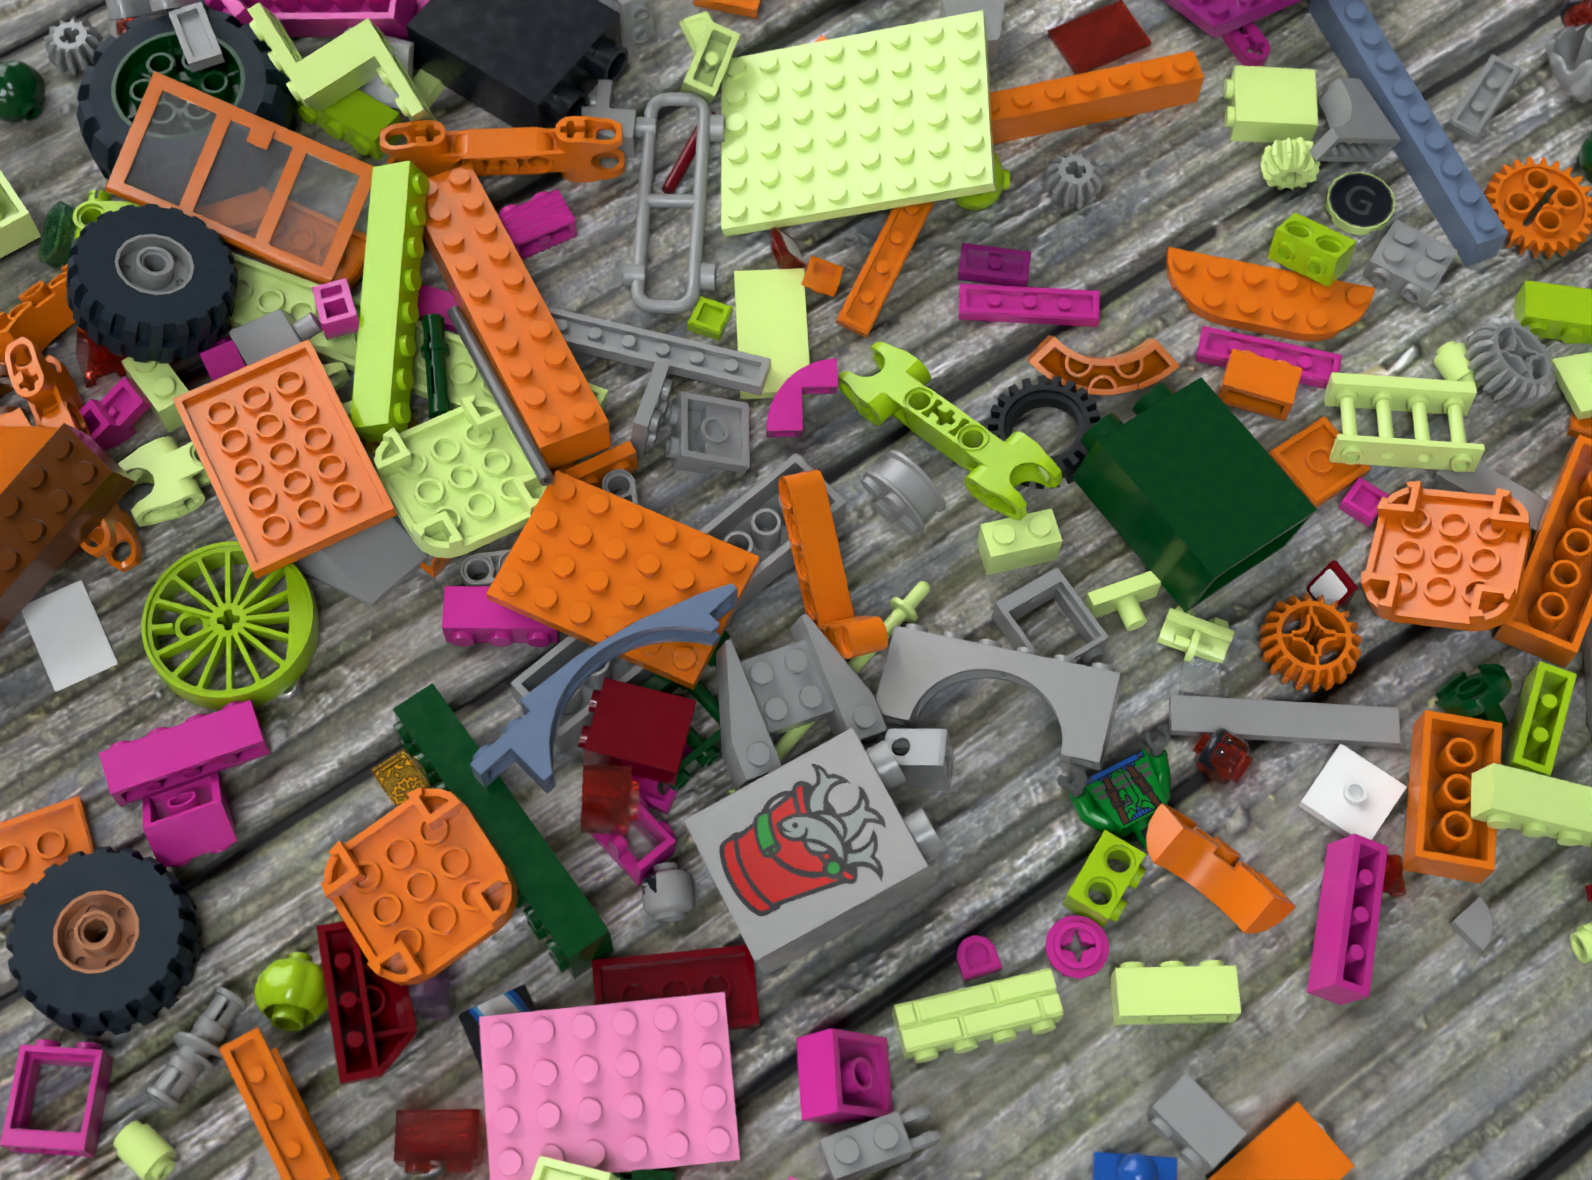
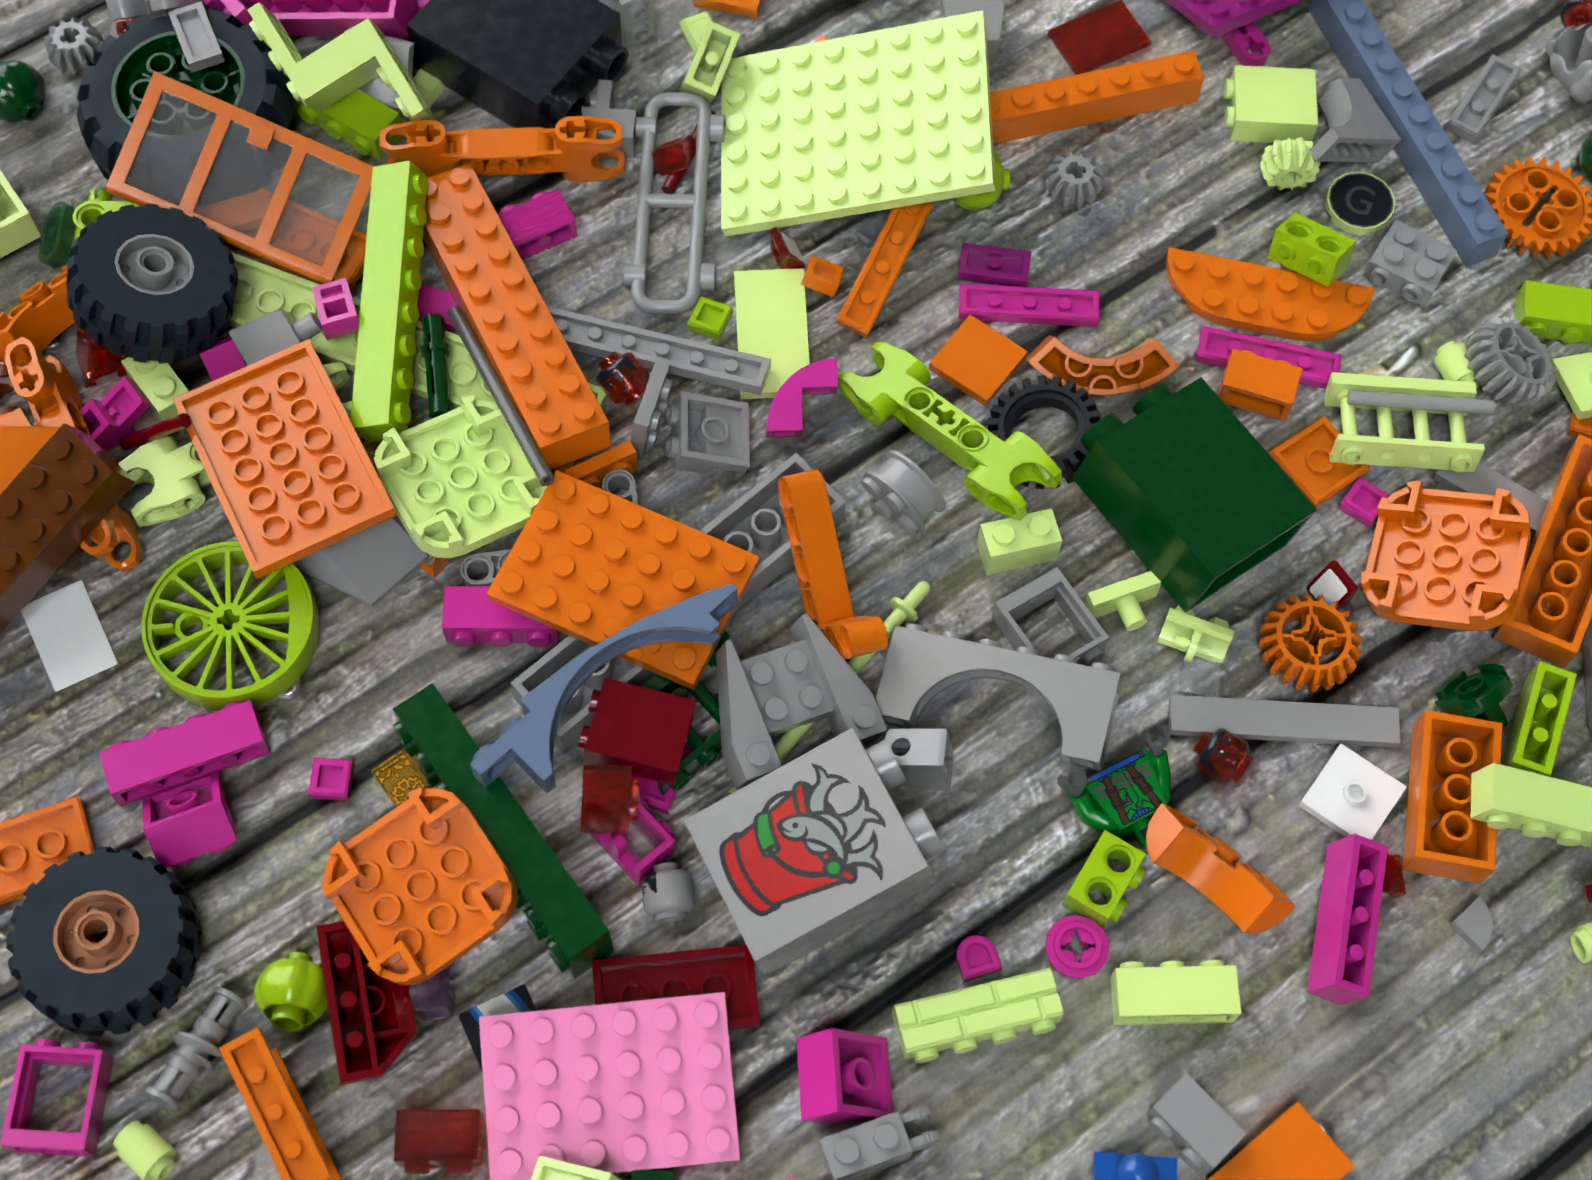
(155, 431): none -> dark red bar
(331, 779): none -> dark pink tile
(622, 378): none -> clear red head
(673, 155): none -> clear red slope
(978, 360): none -> orange tile
(1421, 402): none -> light grey bar

